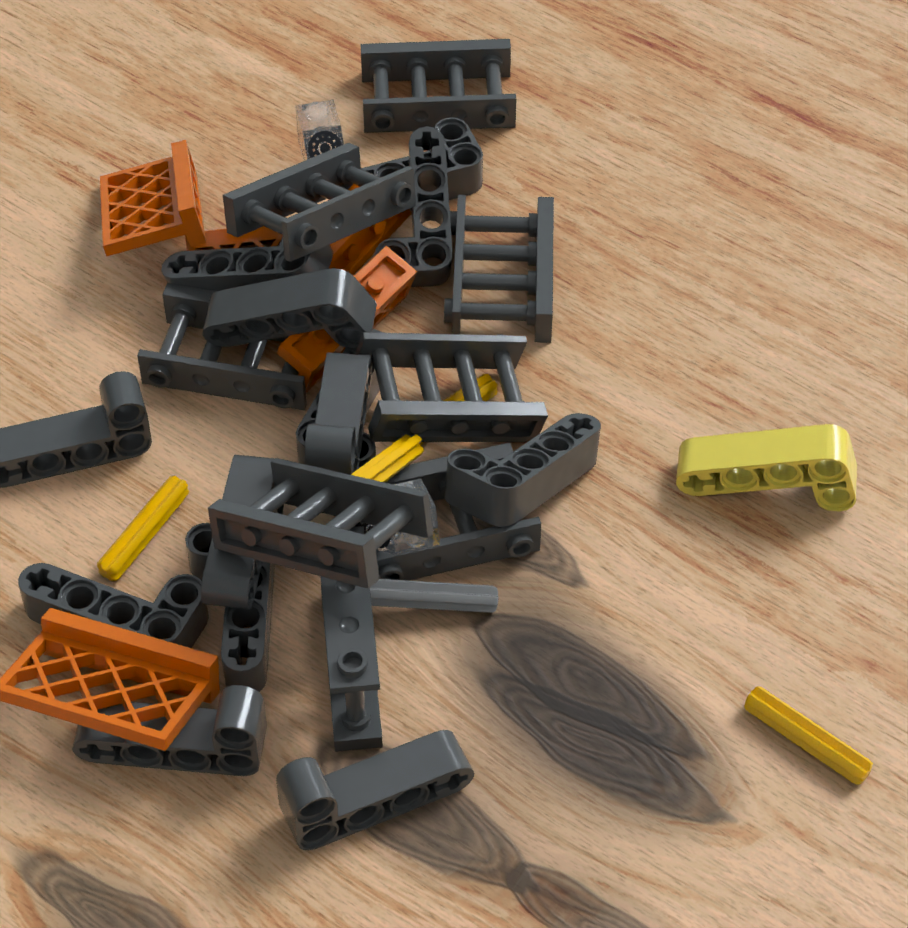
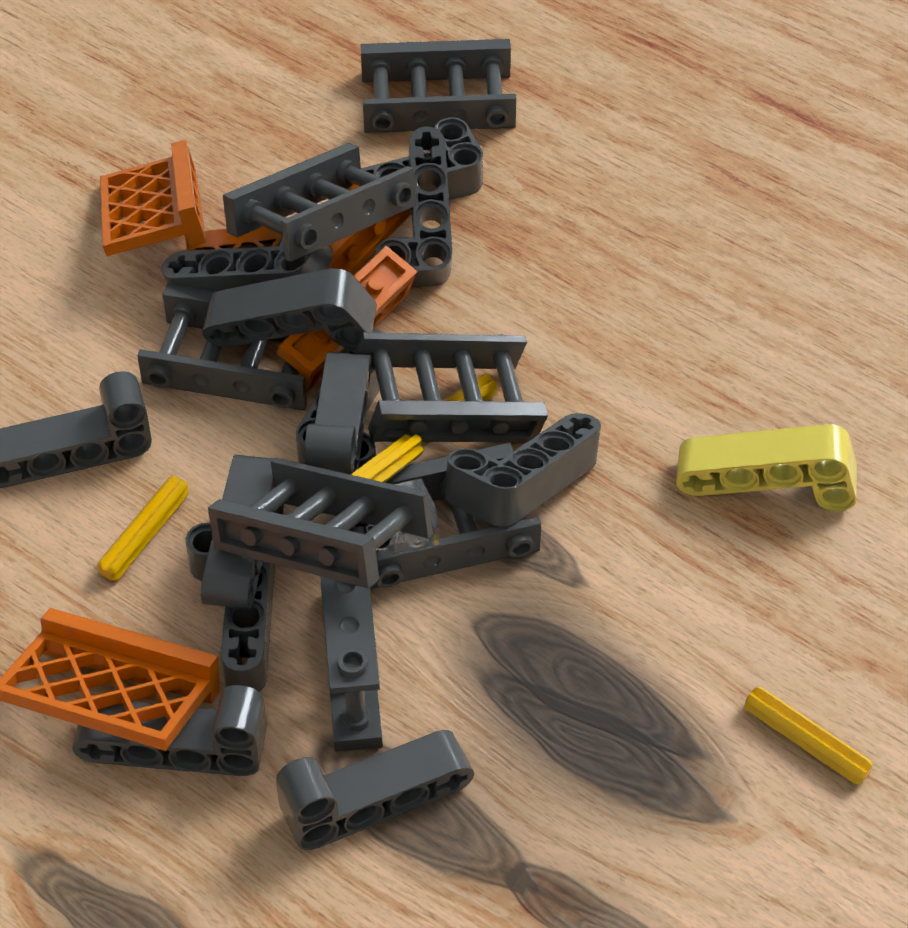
(48, 587): dark grey beam -> none
(318, 128): clear slope -> none
(434, 595): light grey axle -> none
(536, 282): dark grey fence -> none

